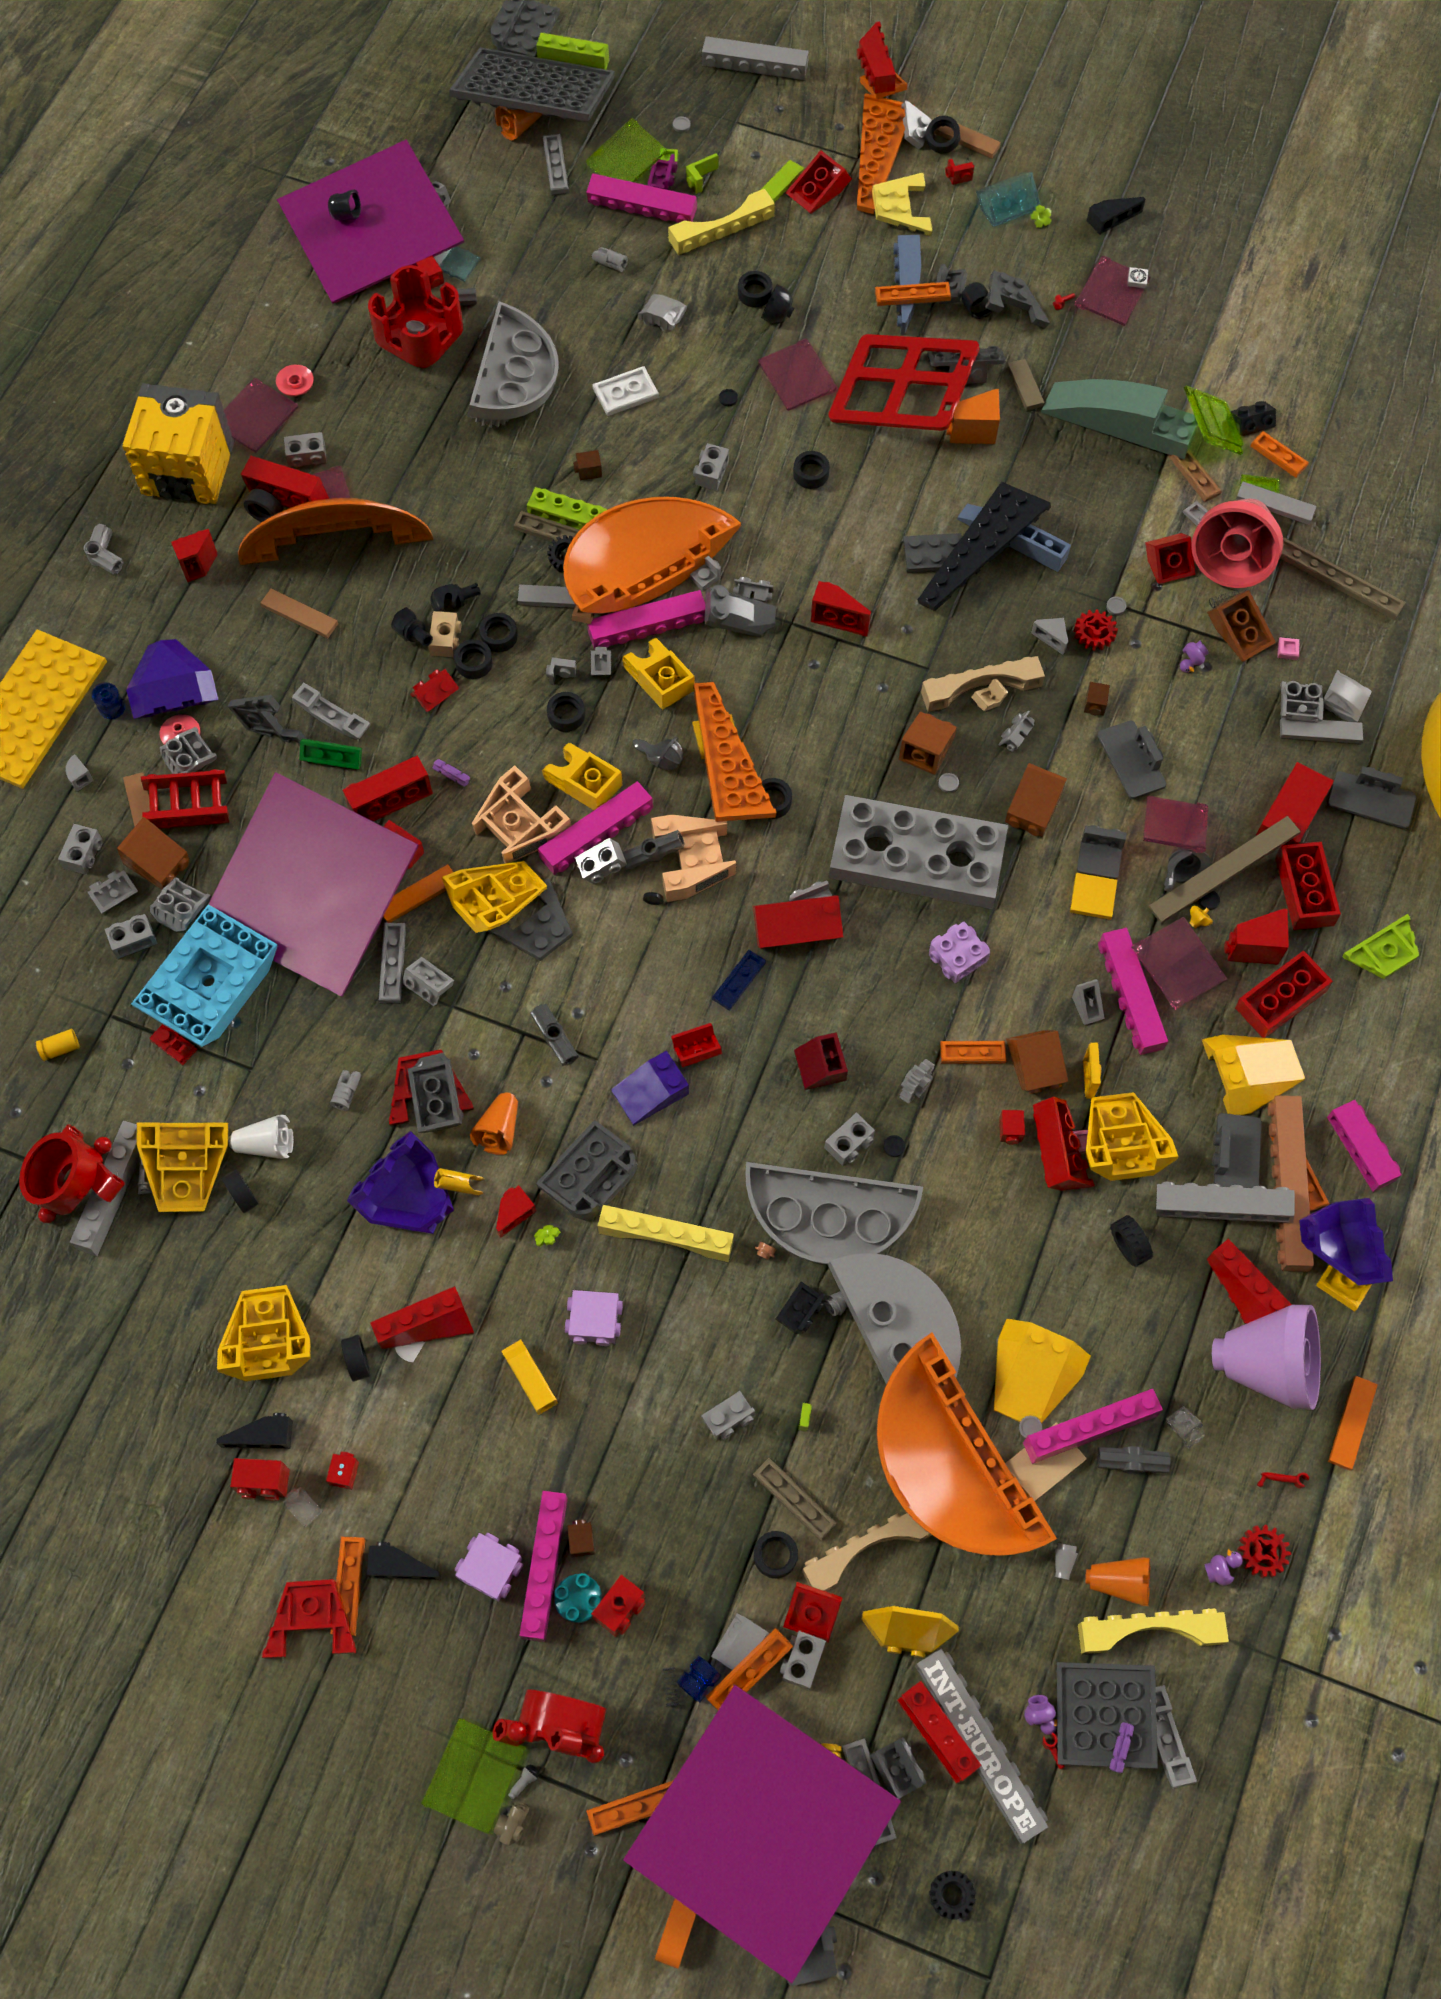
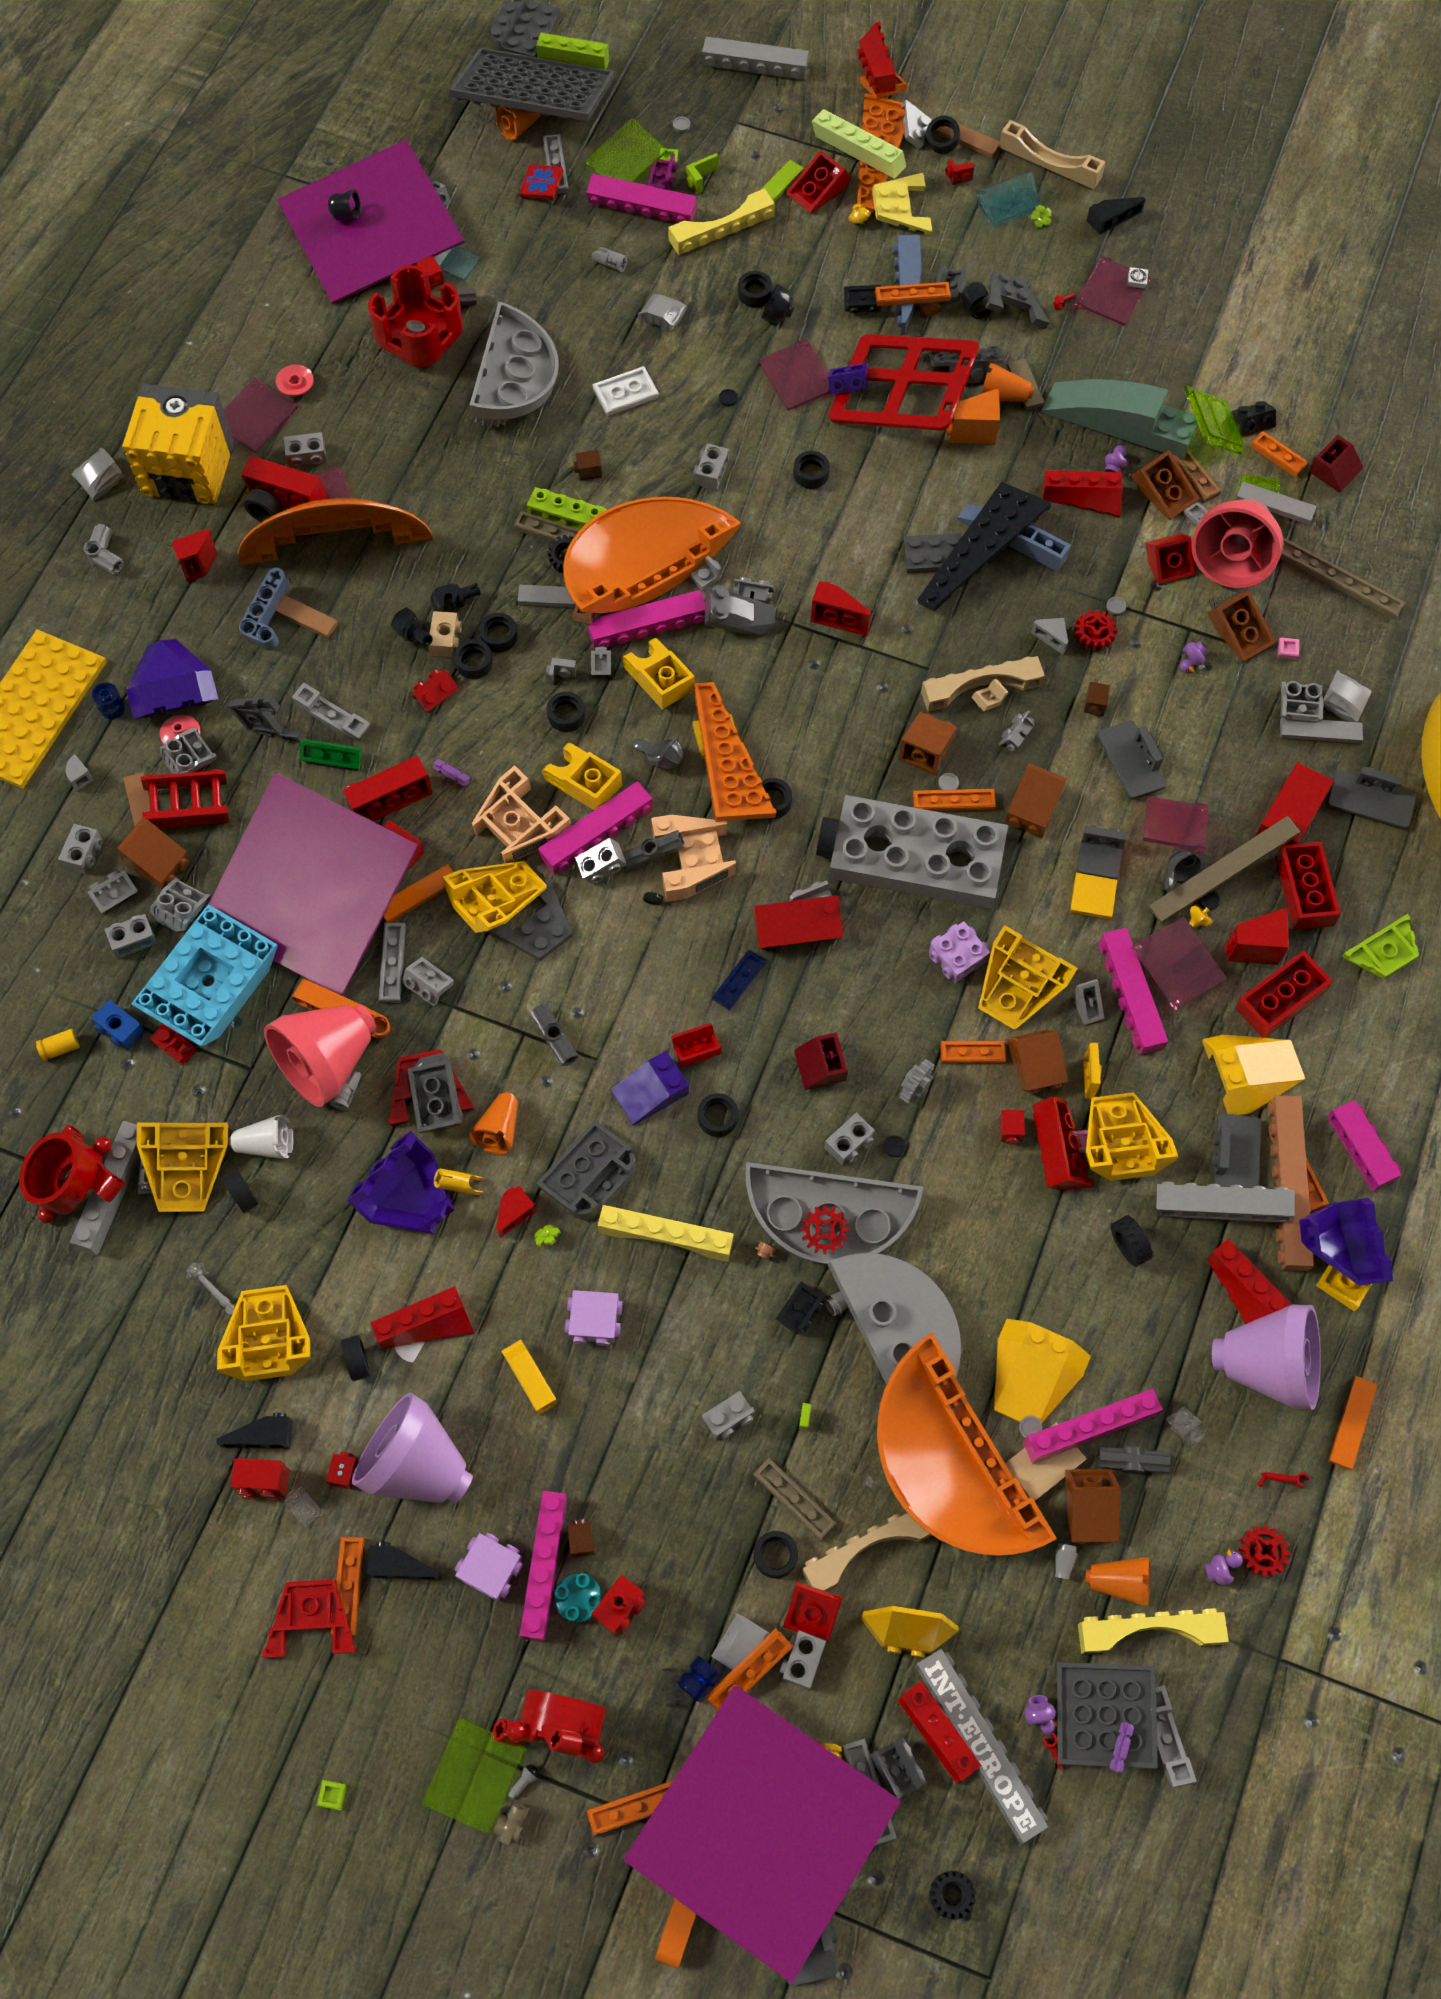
(98, 474): none -> light grey slope
(109, 1016): none -> blue brick
(195, 1272): none -> light grey piece
(277, 585): none -> sand blue beam
(317, 997): none -> orange piece
(319, 1048): none -> coral cone
(331, 1795): none -> lime tile
(412, 1457): none -> lavender cone
(541, 182): none -> red tile
(712, 1099): none -> black tyre
(817, 1222): none -> red gear
(827, 837): none -> black tyre
(848, 378): none -> dark purple bracket
(859, 143): none -> yellowish green brick
(859, 214): none -> yellow piece
(860, 298): none -> black bracket
(928, 309): none -> dark orange tile
(955, 800): none -> orange tile
(1010, 386): none -> orange cone
(1021, 979): none -> yellow wedge
(1082, 169): none -> tan arch
(1085, 490): none -> red wedge
(1092, 1505): none -> dark orange slope
(1116, 462): none -> medium lavender animal
(1165, 485): none -> dark orange slope
(1337, 464): none -> dark red slope

